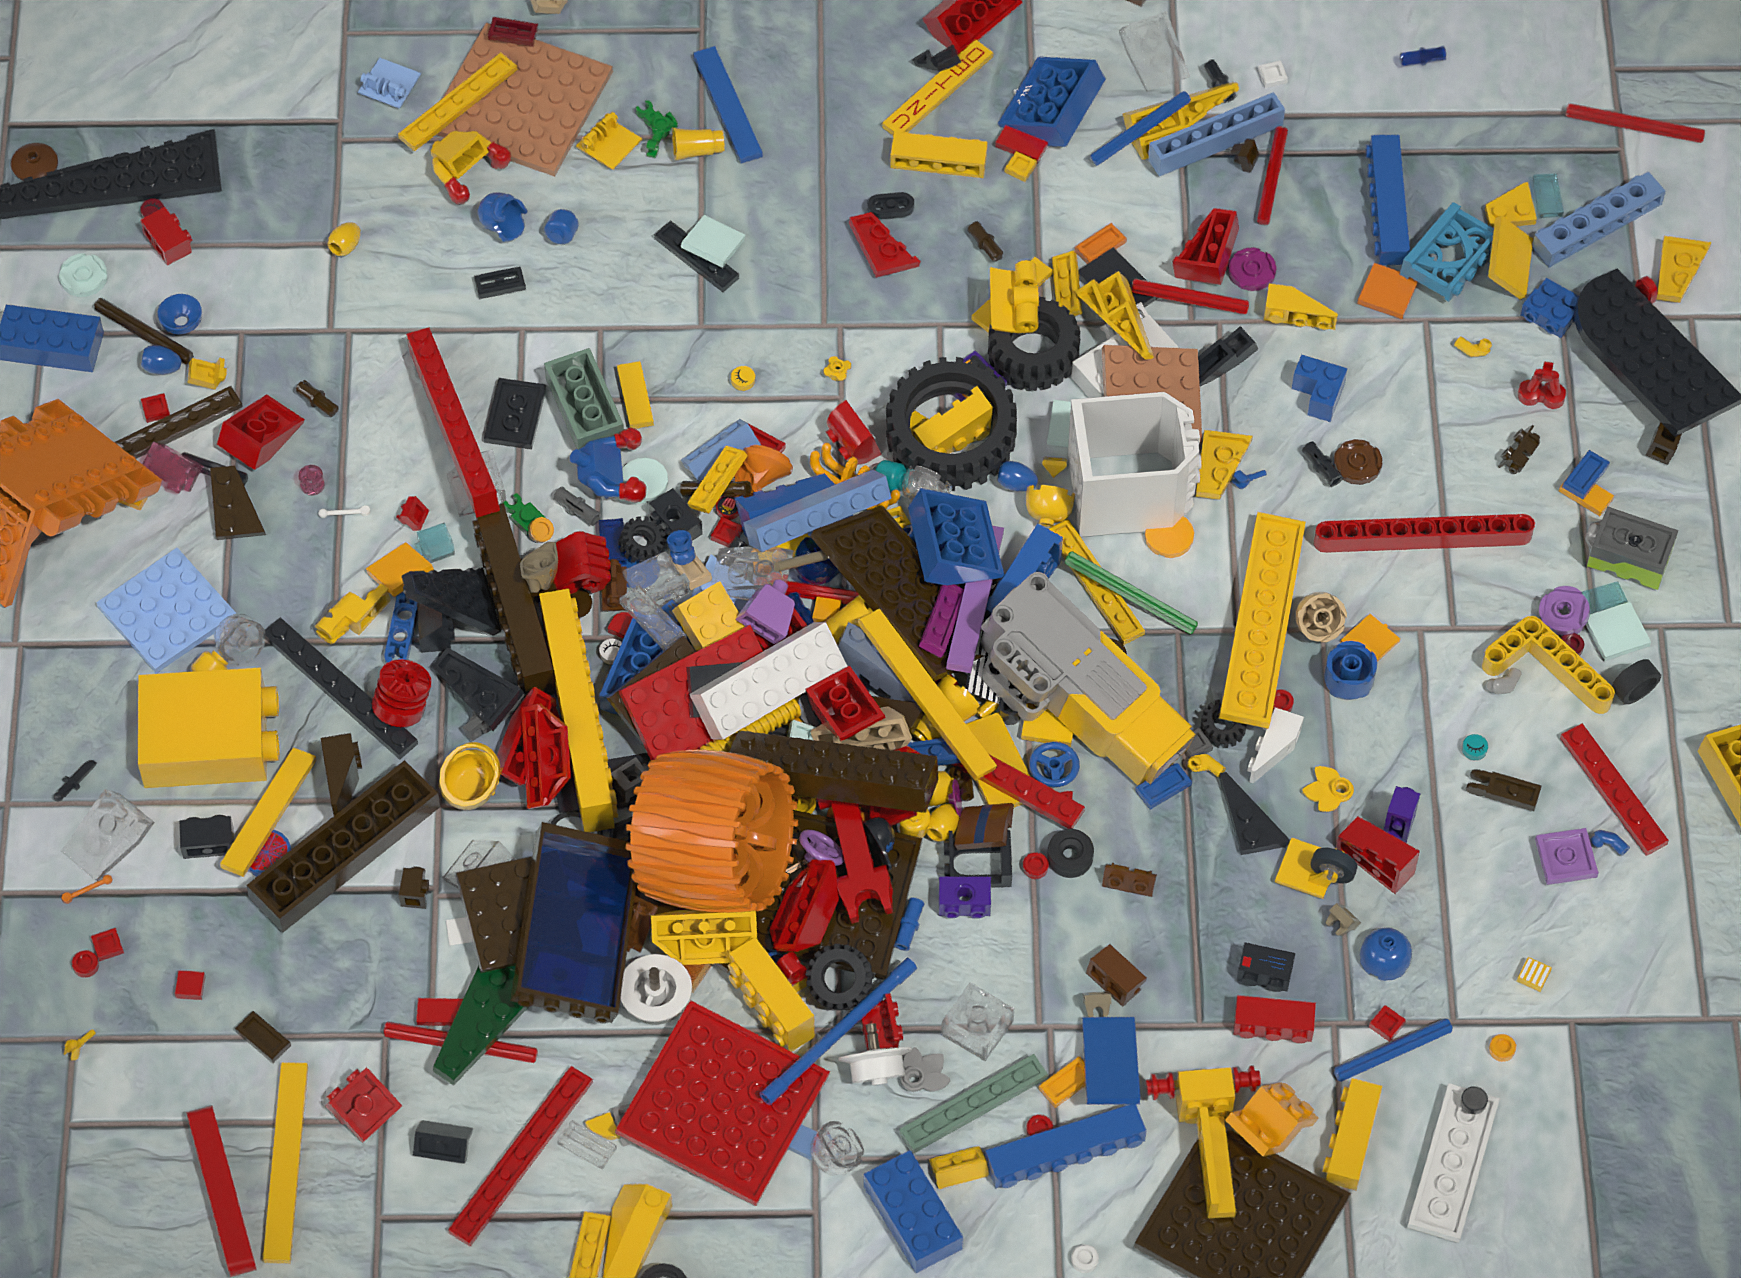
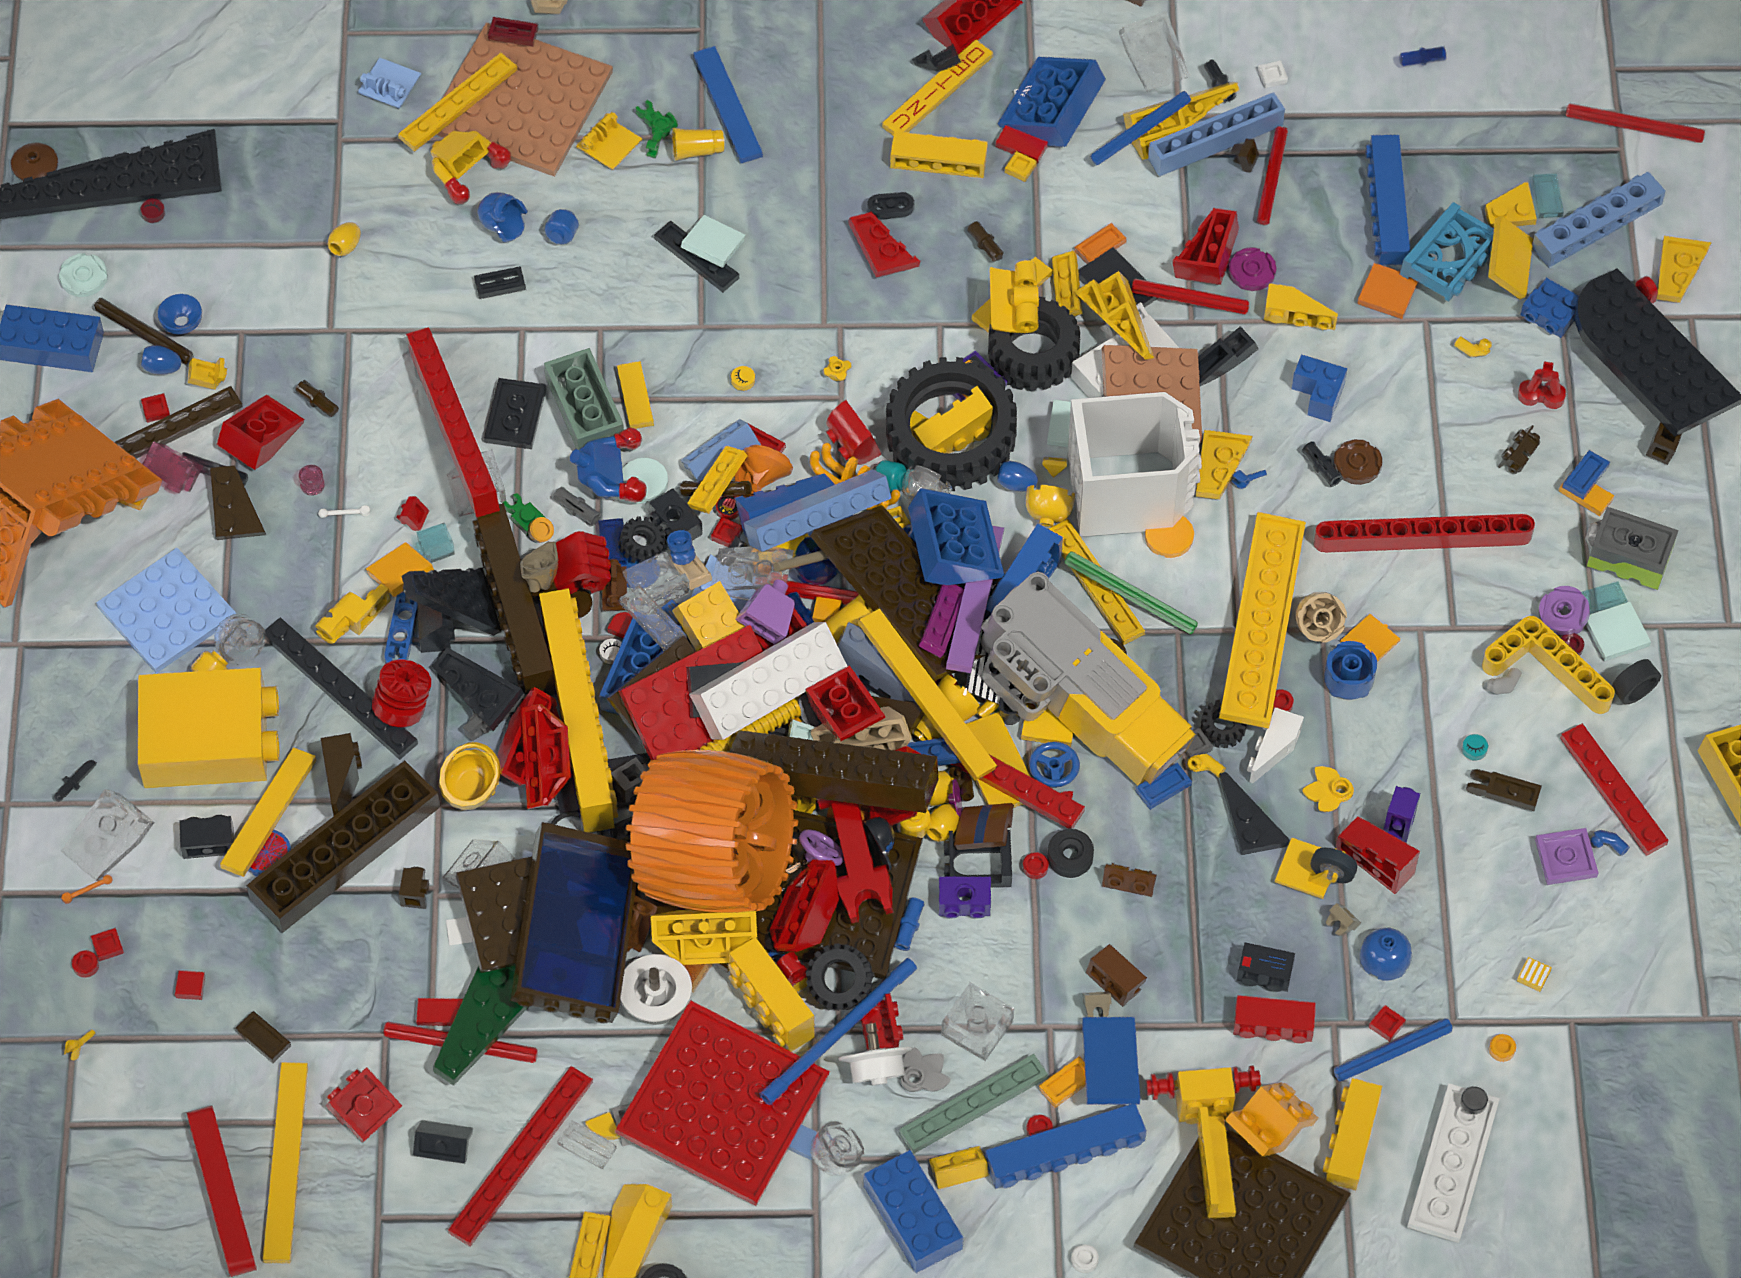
(166, 235): red brick -> none

